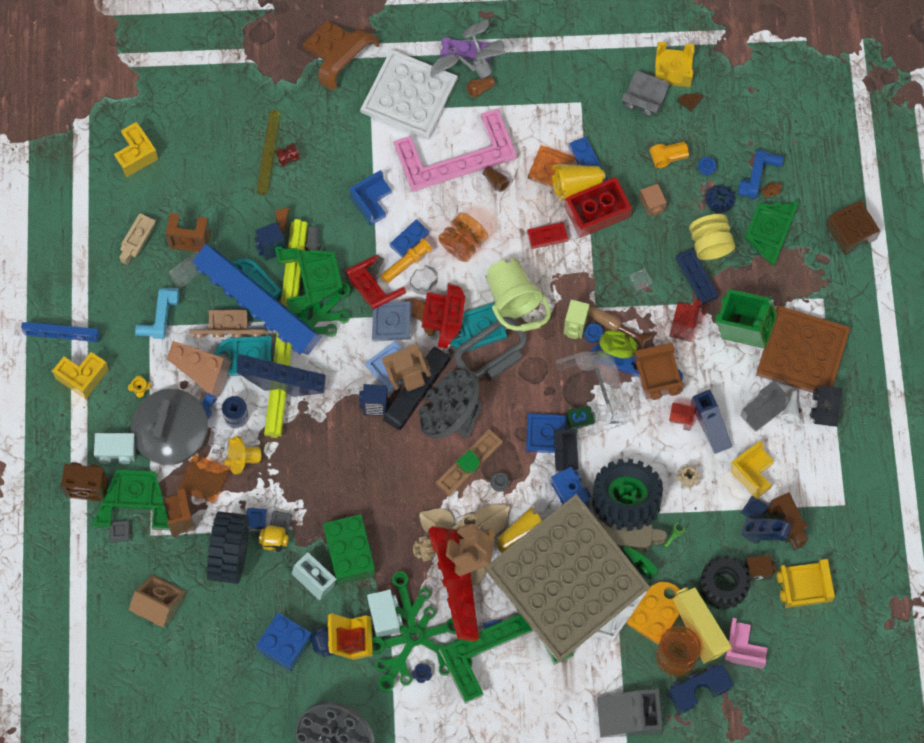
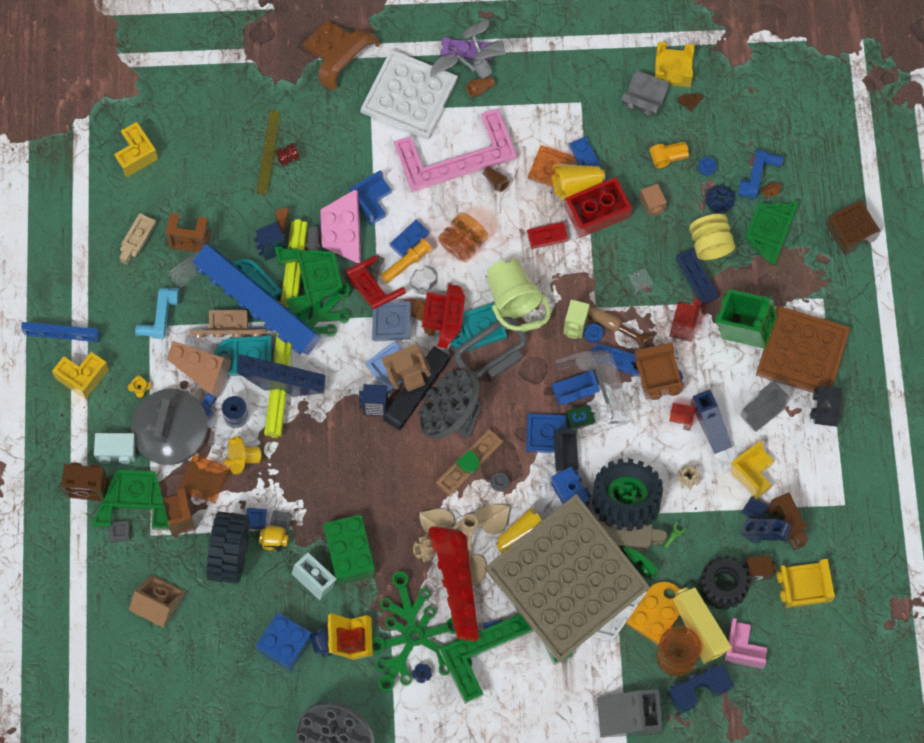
(341, 227): none -> bright pink wing
(383, 613): light aqua brick -> none
(473, 551): medium nougat panel -> none
(575, 388): none -> blue panel
(617, 344): lime tile -> none
(791, 413): white cone -> none

